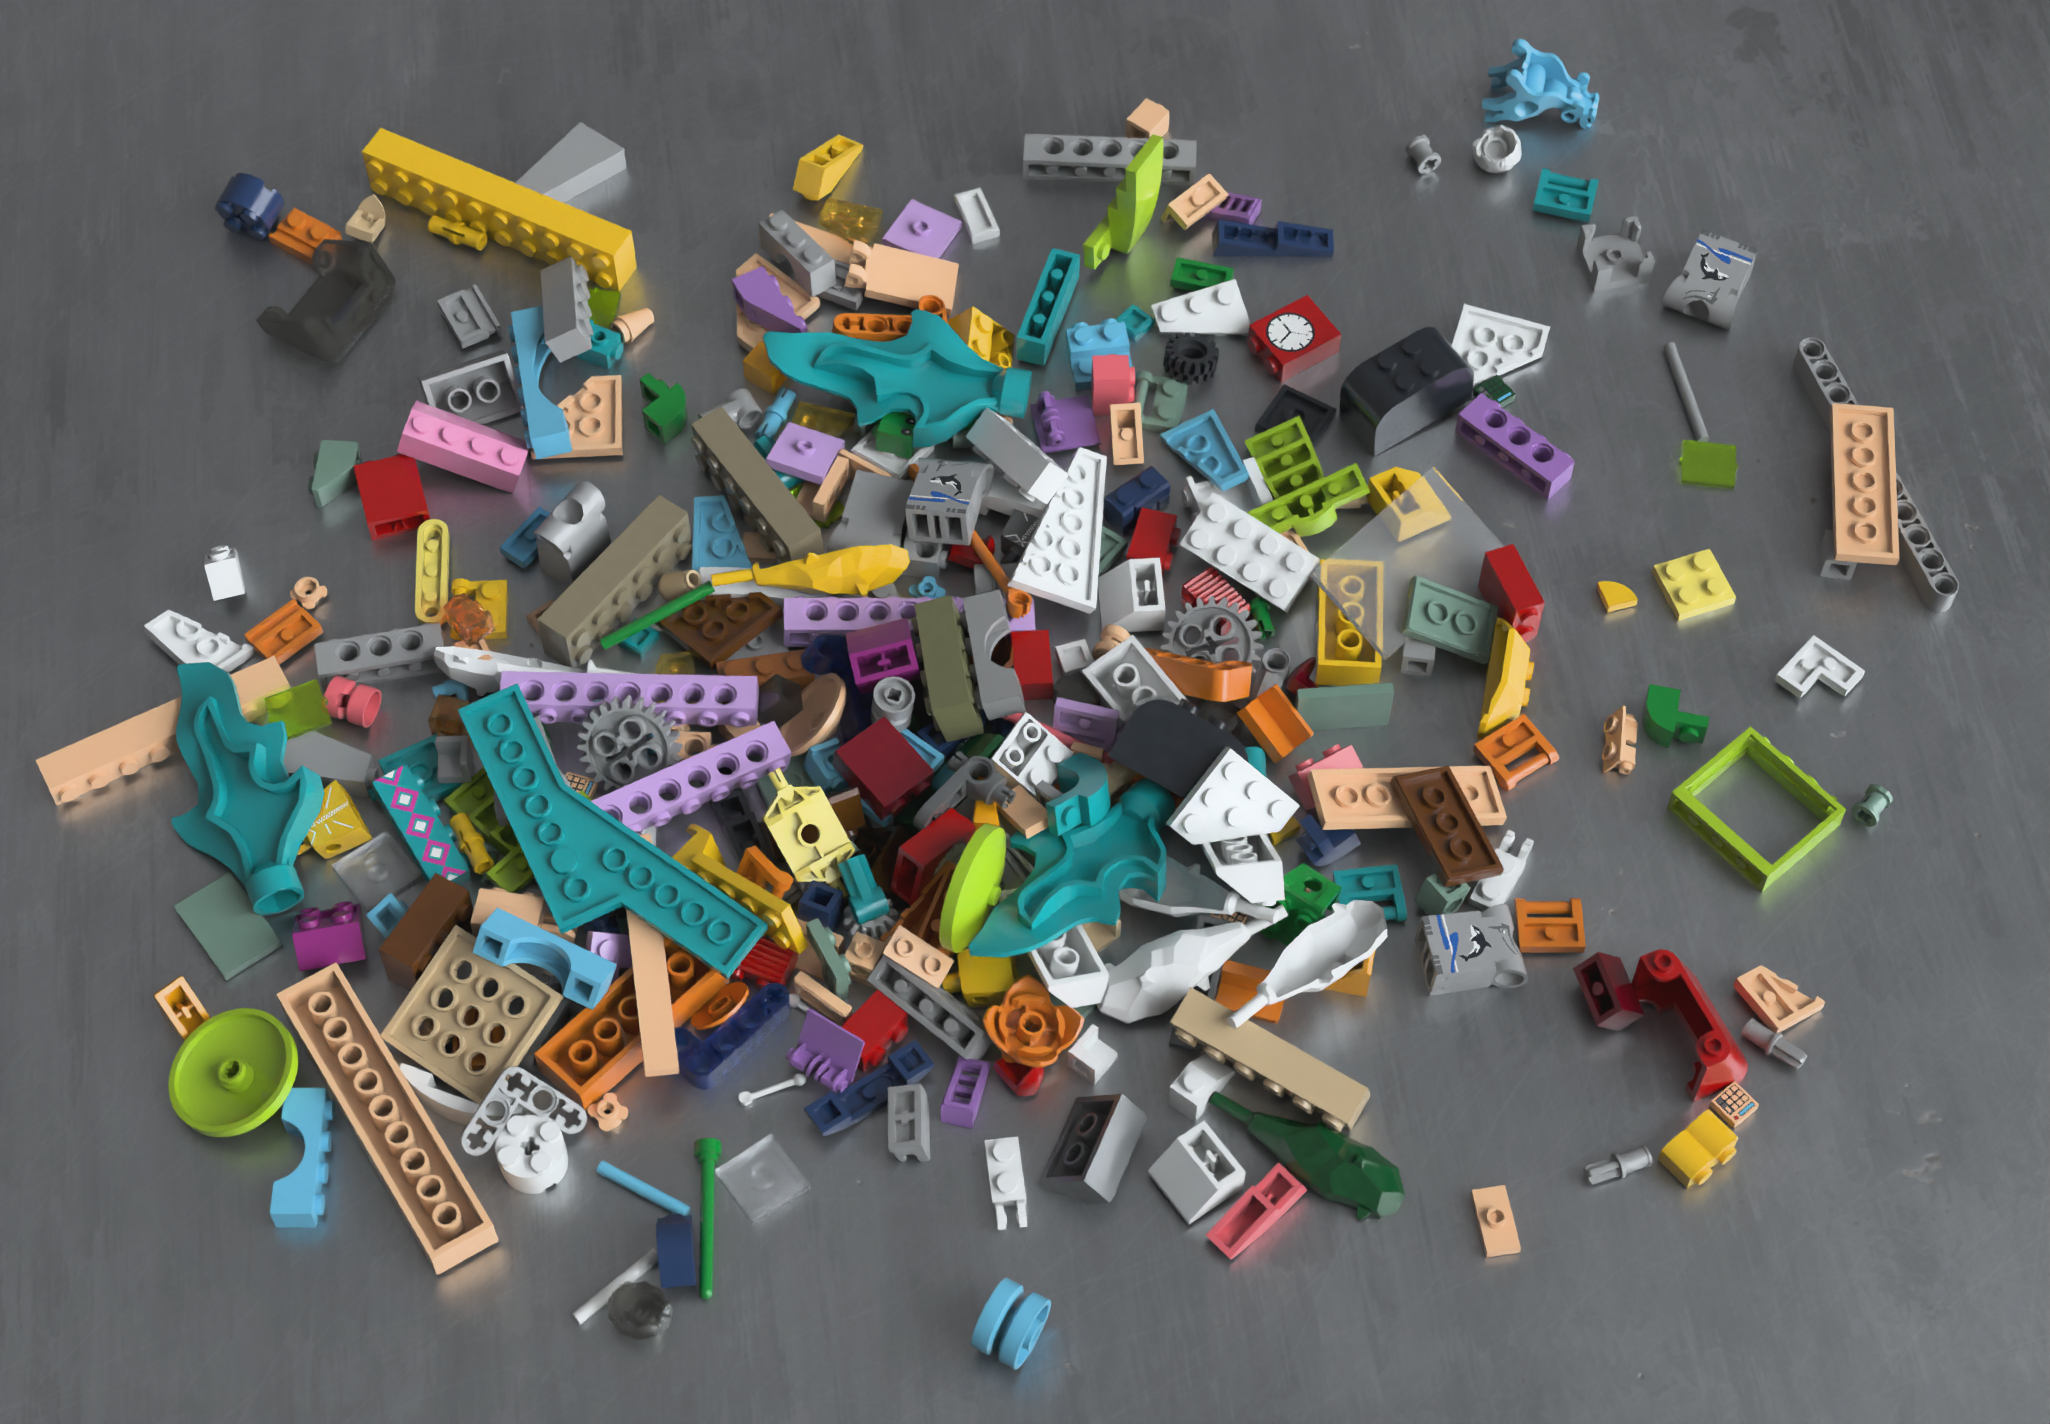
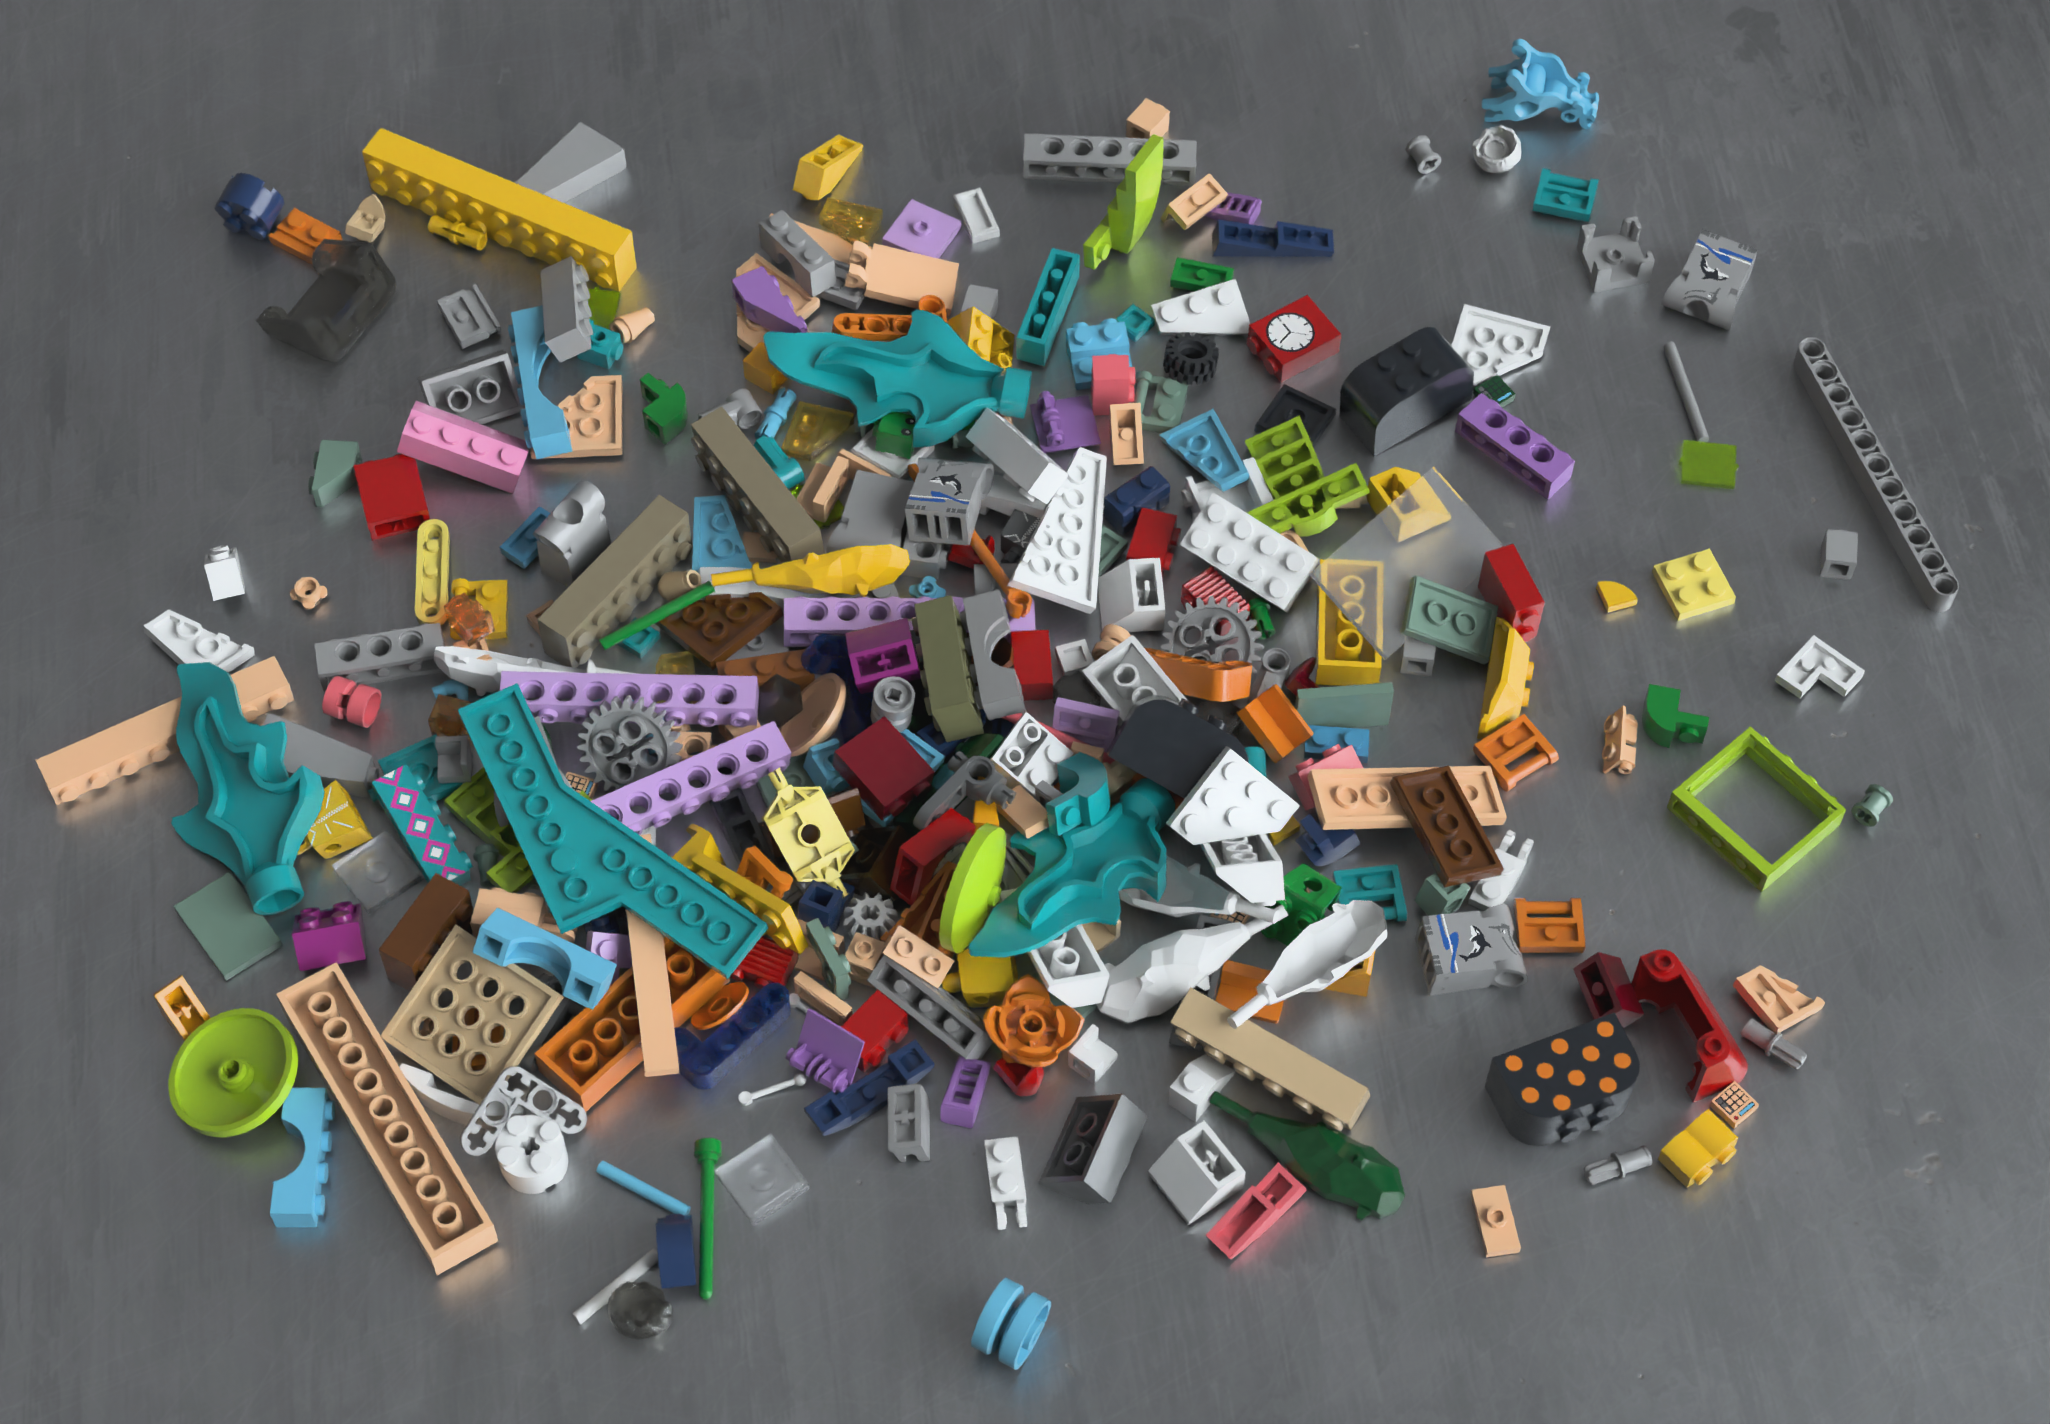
(284, 632): orange plate -> none
(300, 708): clear neon green piece -> none
(387, 914): medium azure brick -> none
(471, 843): yellow pin -> none
(608, 1121): light nougat plate -> none
(804, 453): lavender plate -> none
(865, 897): teal piece -> none
(981, 298): none -> light grey brick
(1326, 737): none -> dark azure plate
(1565, 1082): none -> black brick
(1864, 484): light nougat plate -> none

